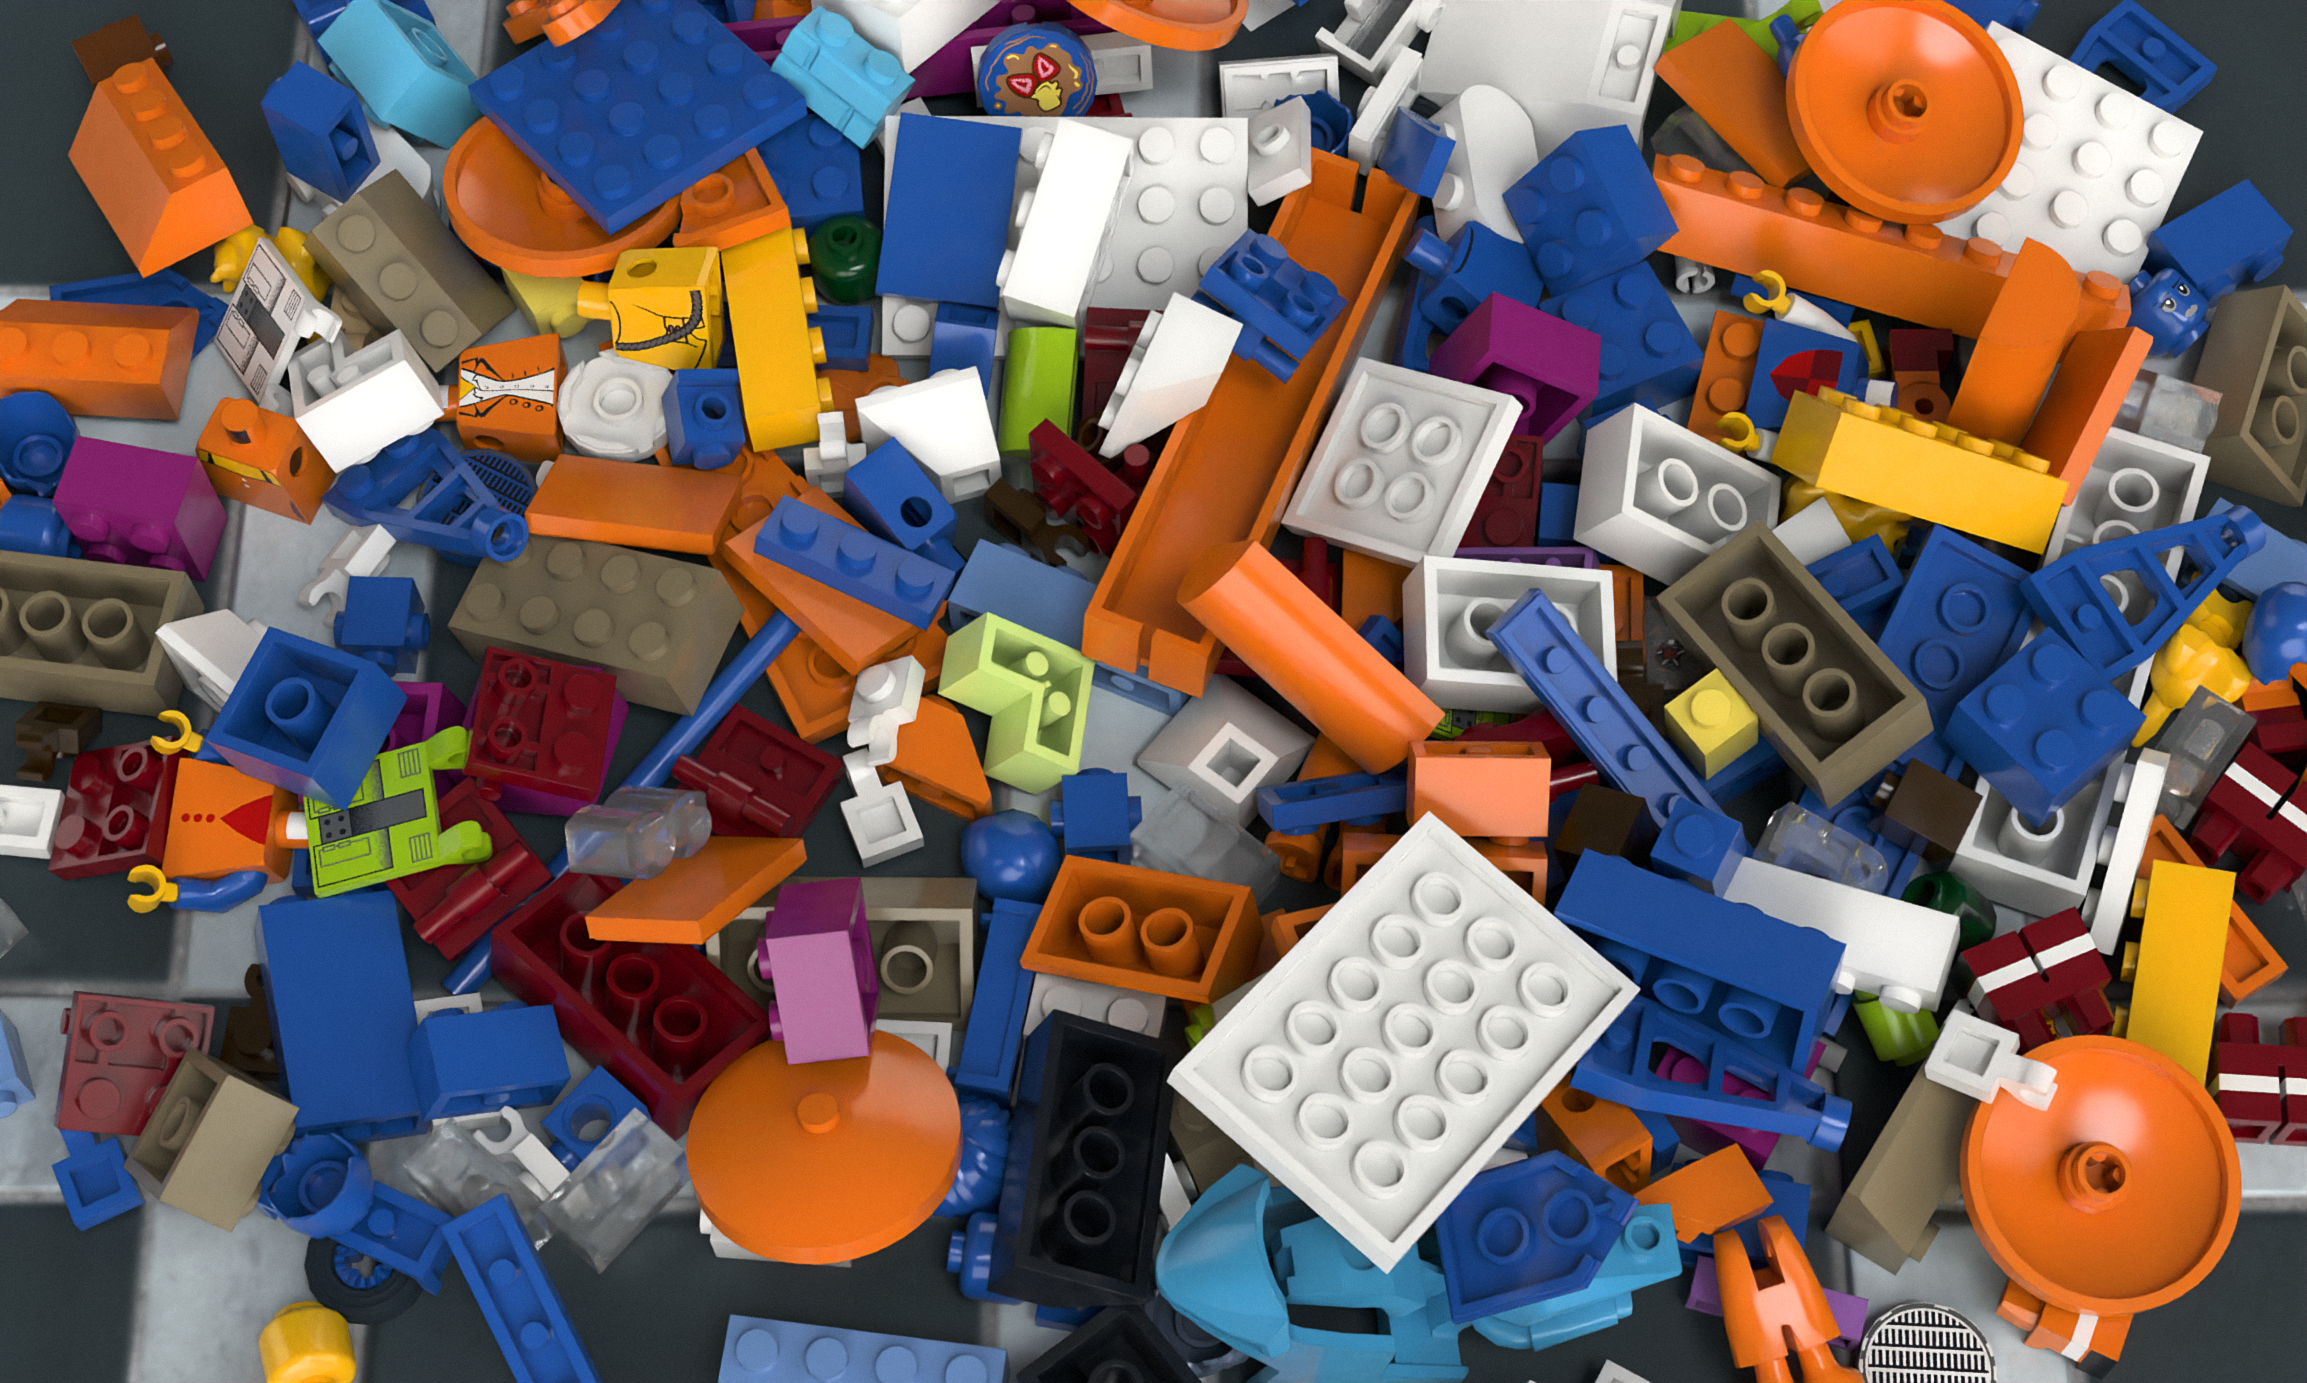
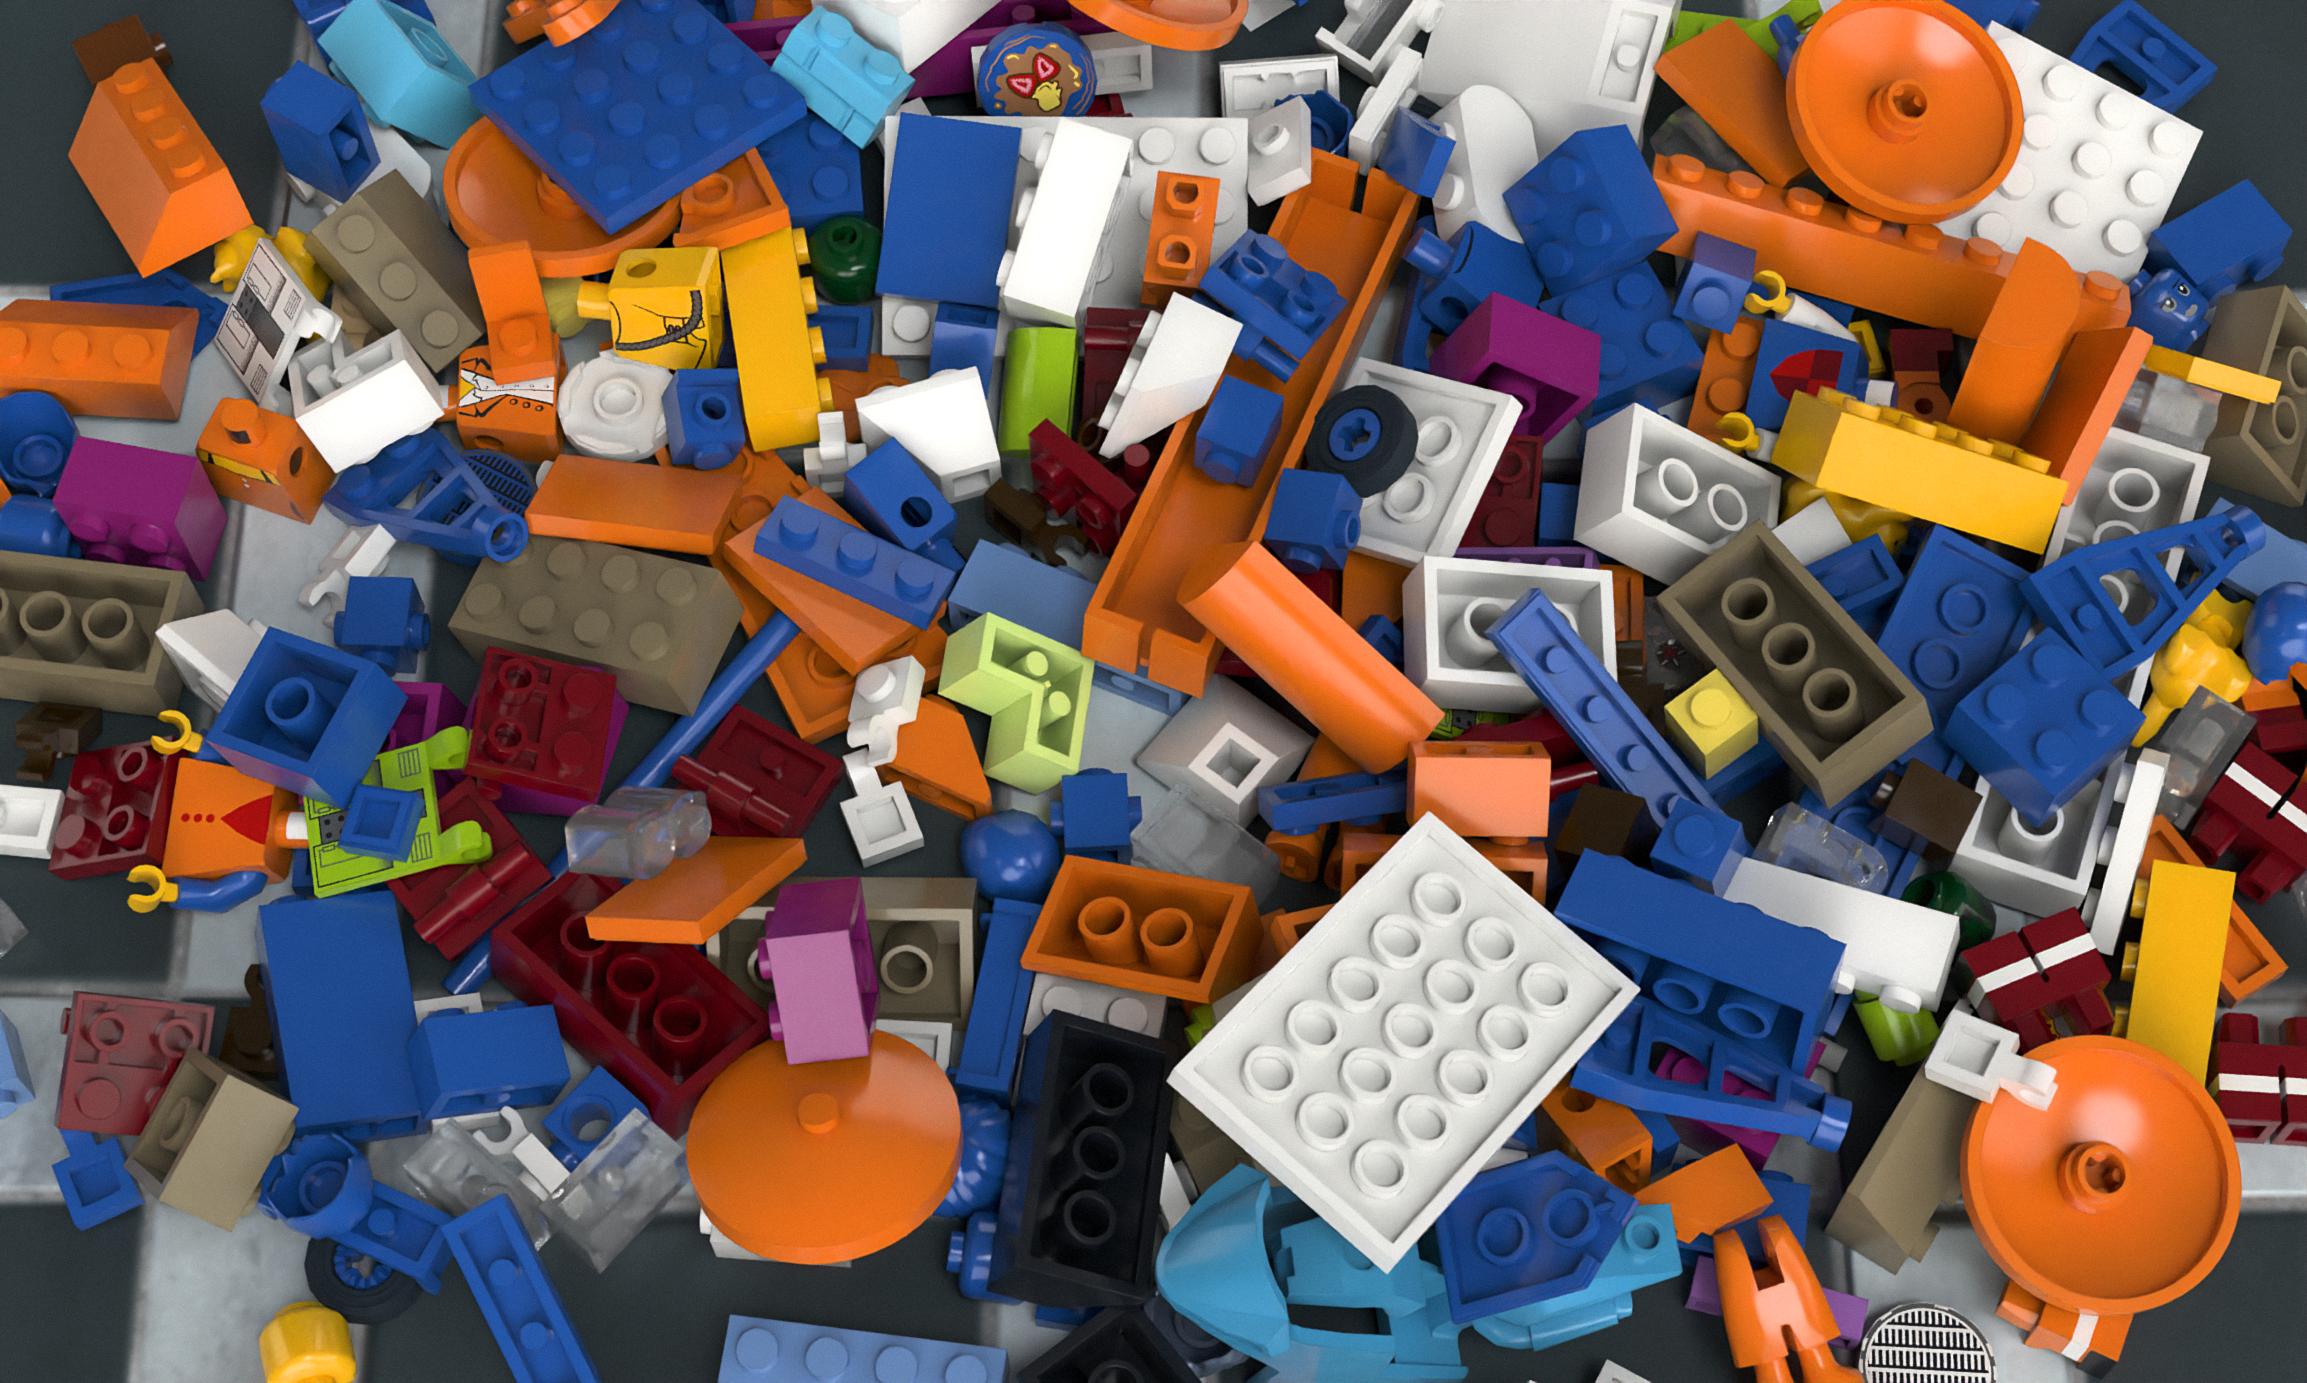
(381, 823): none -> blue tile
(514, 312): none -> orange bracket
(1179, 237): none -> orange hips
(1238, 432): none -> blue brick
(1313, 520): none -> blue brick
(1350, 415): none -> black bush
(1714, 282): none -> blue brick
(2211, 374): none -> yellow tile

